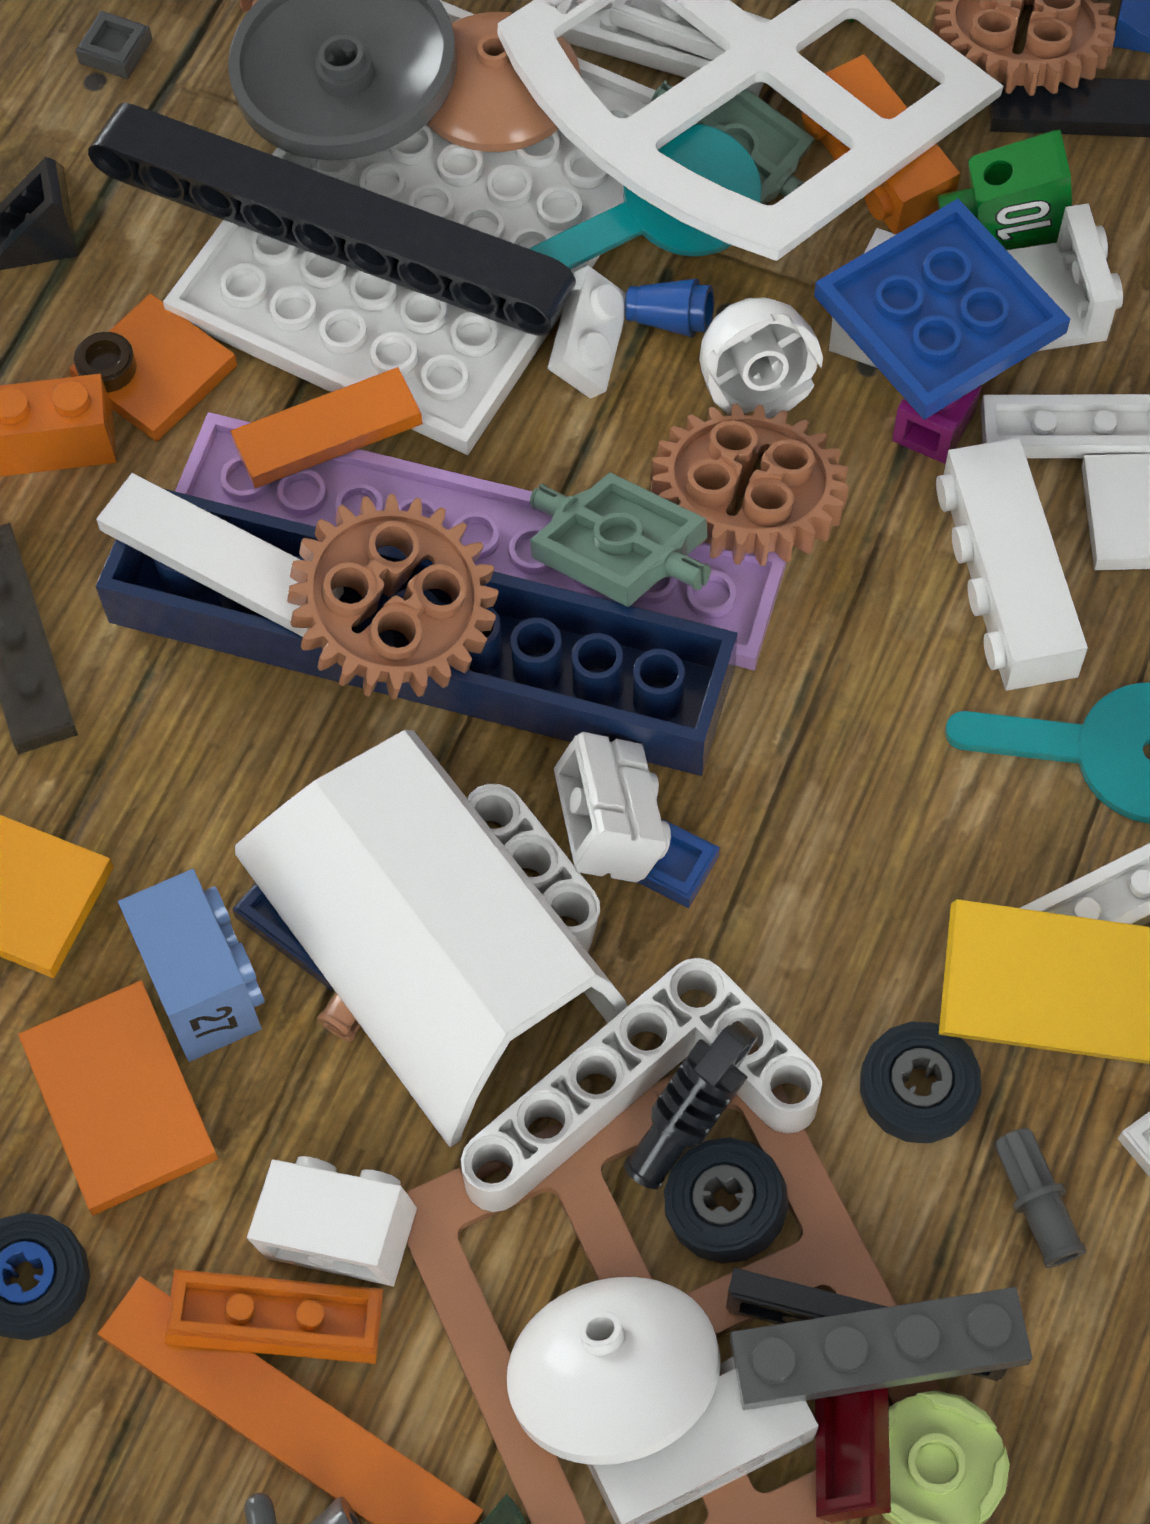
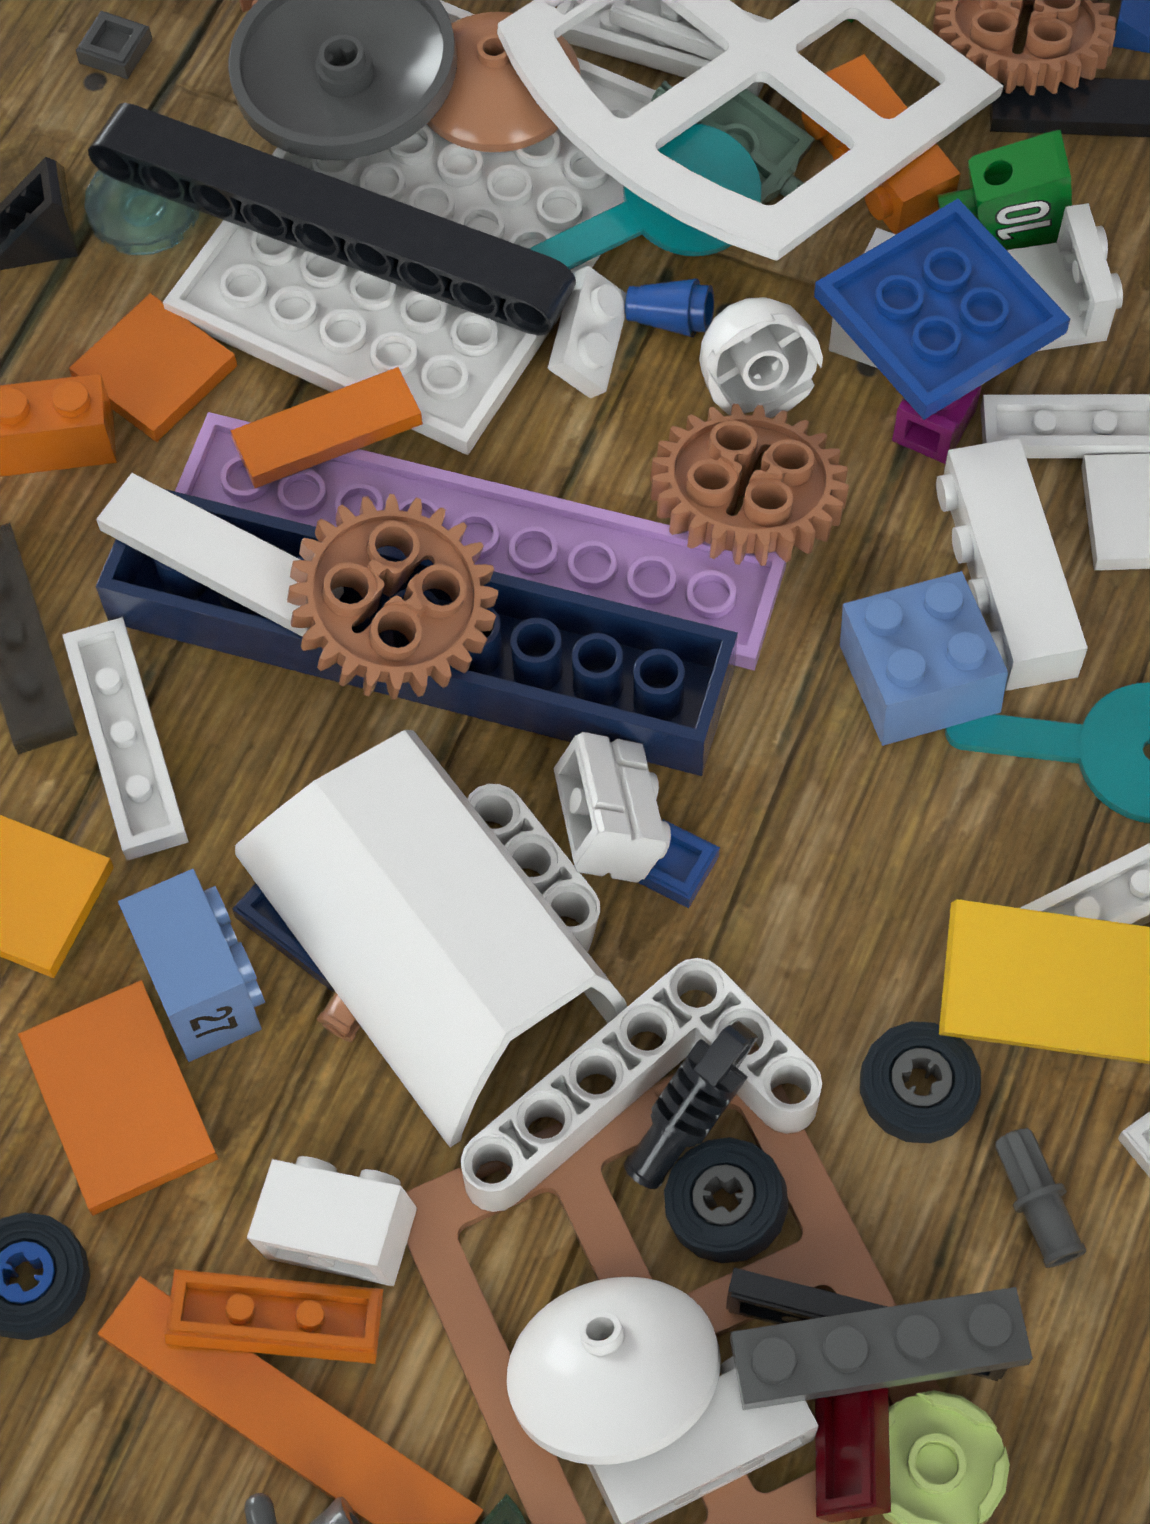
(106, 355): dark brown tile -> none
(125, 739): none -> white plate
(135, 218): none -> clear light blue tile
(619, 538): sand green plate -> none
(922, 658): none -> medium blue brick

